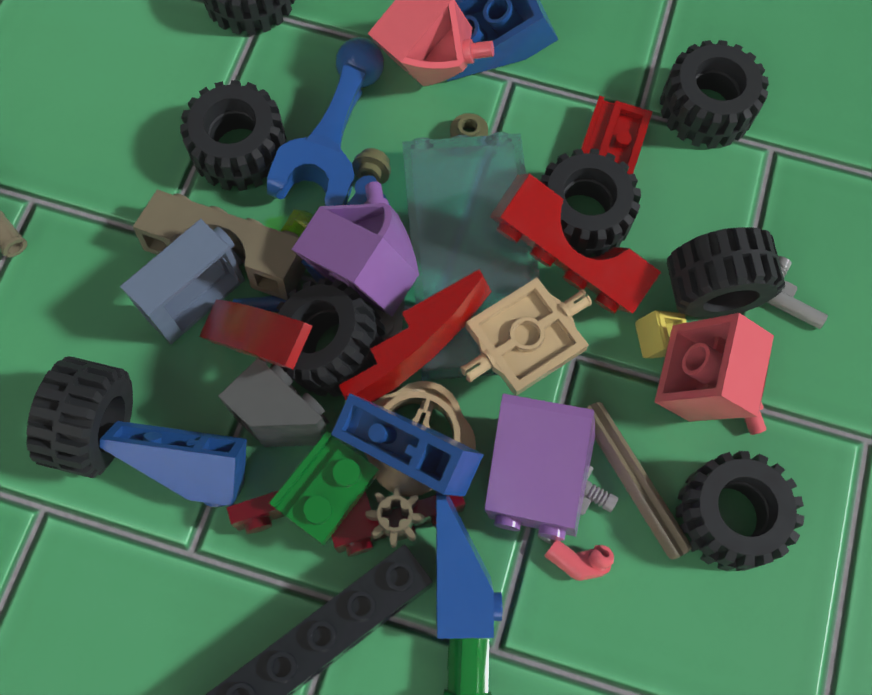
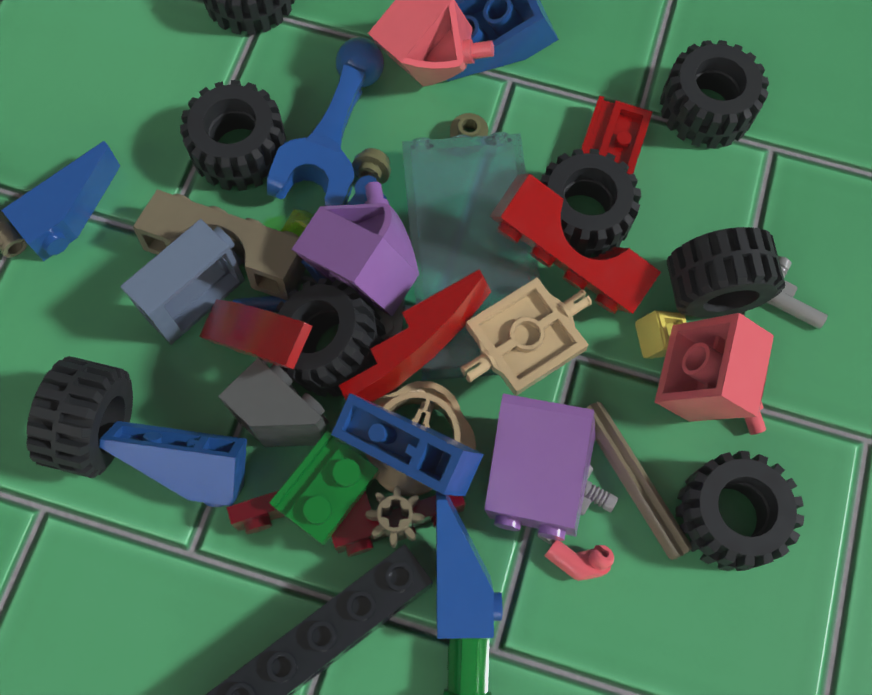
(62, 204): none -> blue slope

